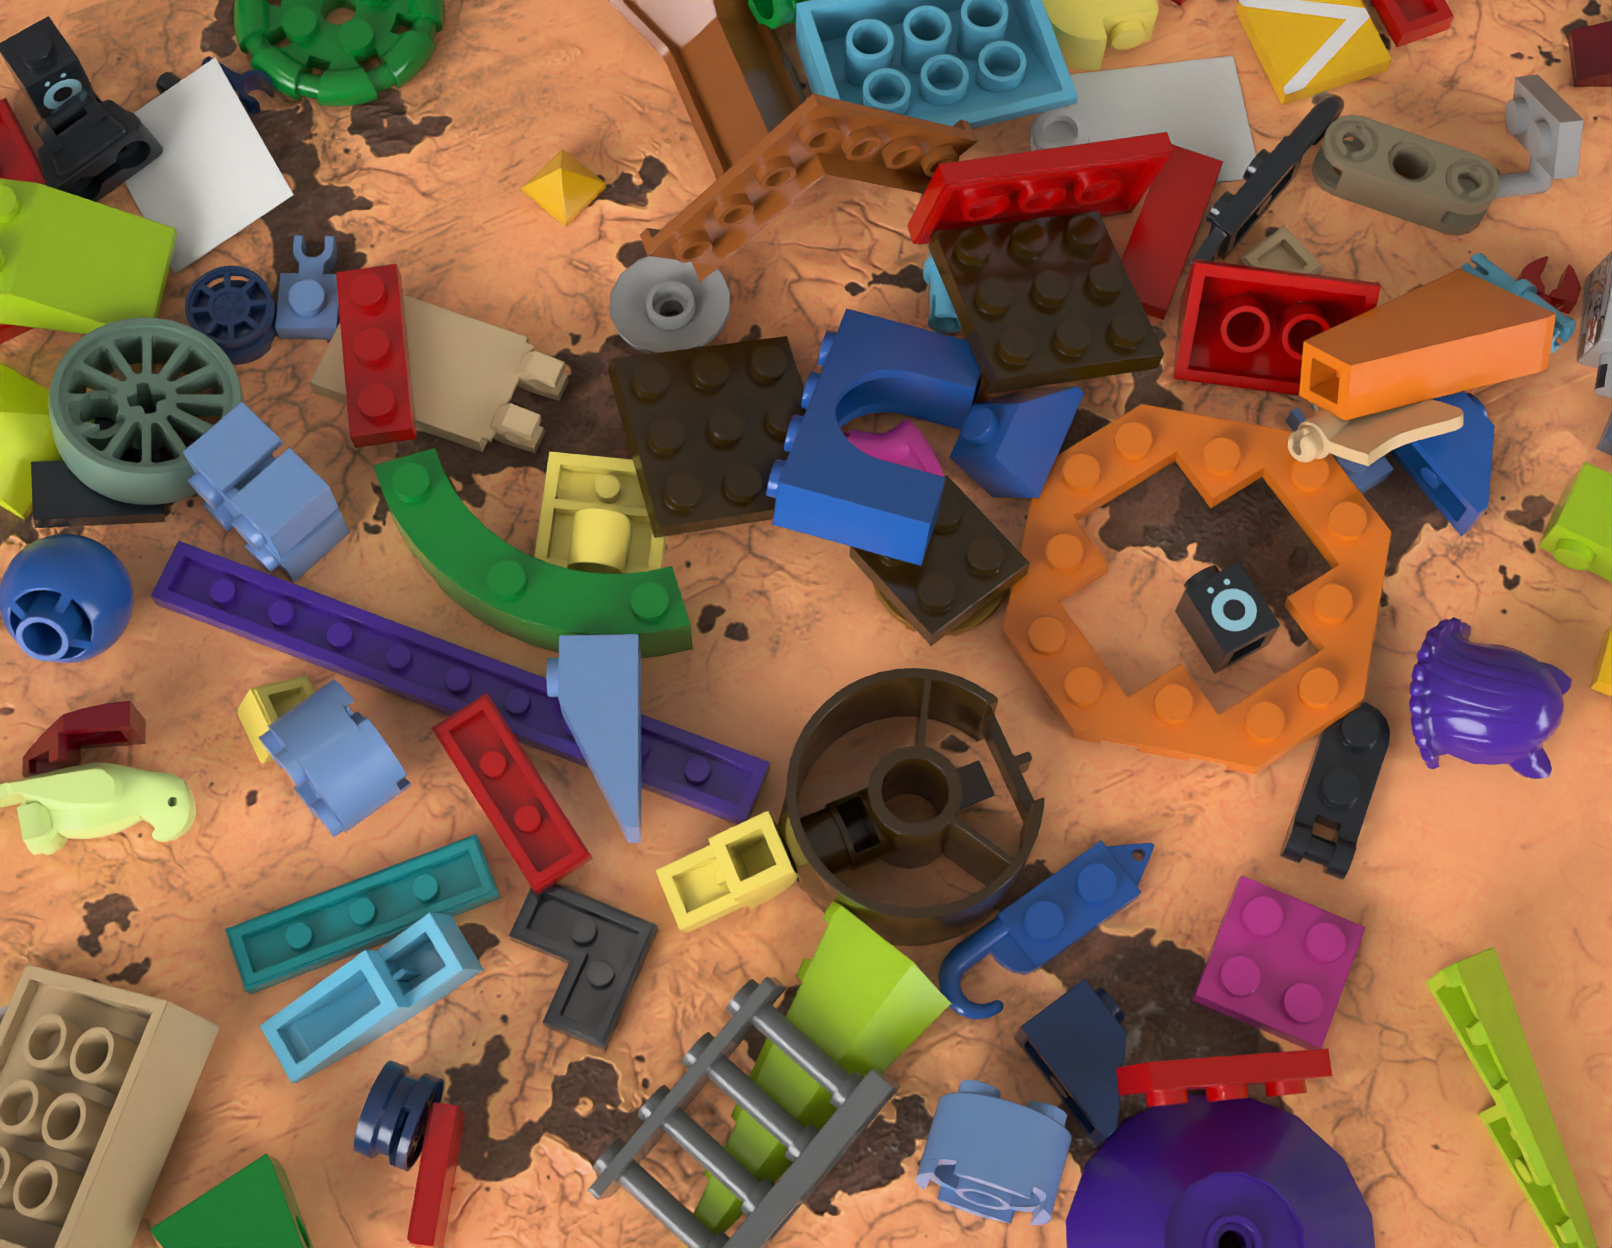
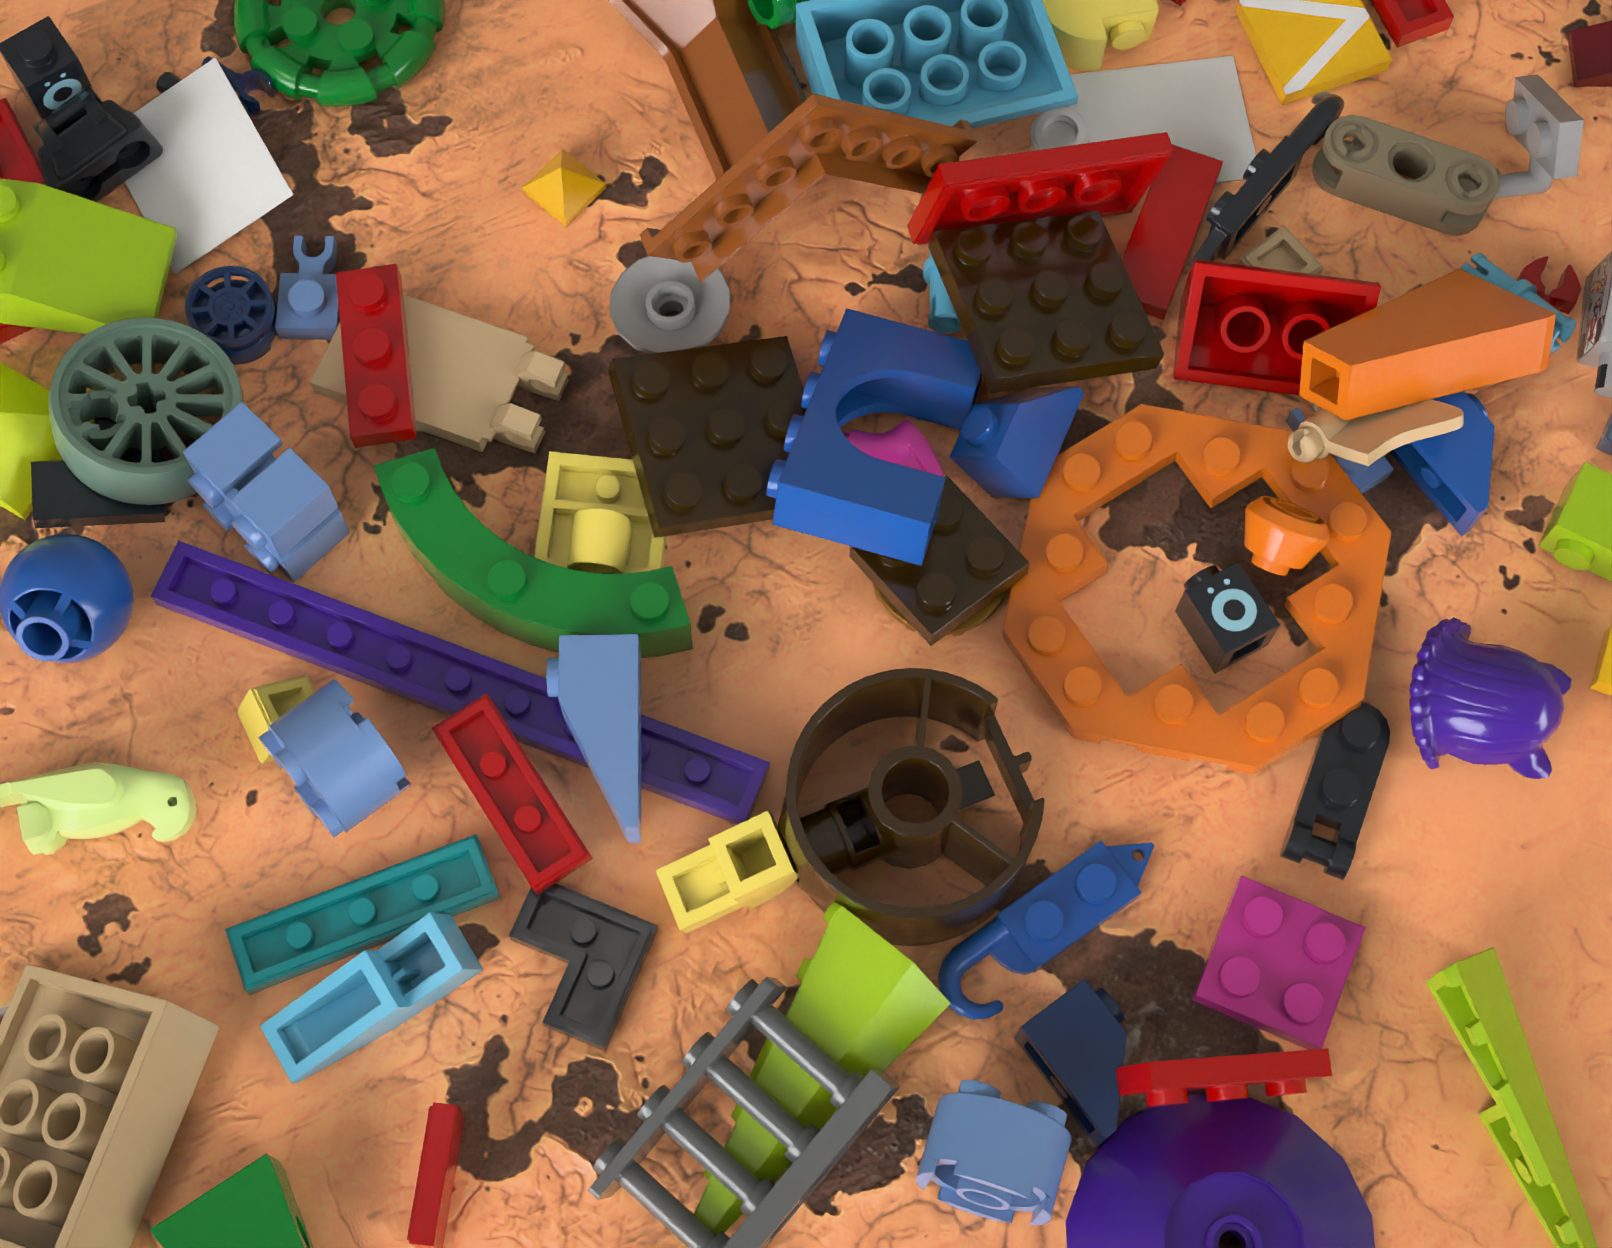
(84, 729): dark red slope -> none
(397, 1115): dark blue wheel -> none
(1282, 534): none -> orange cone

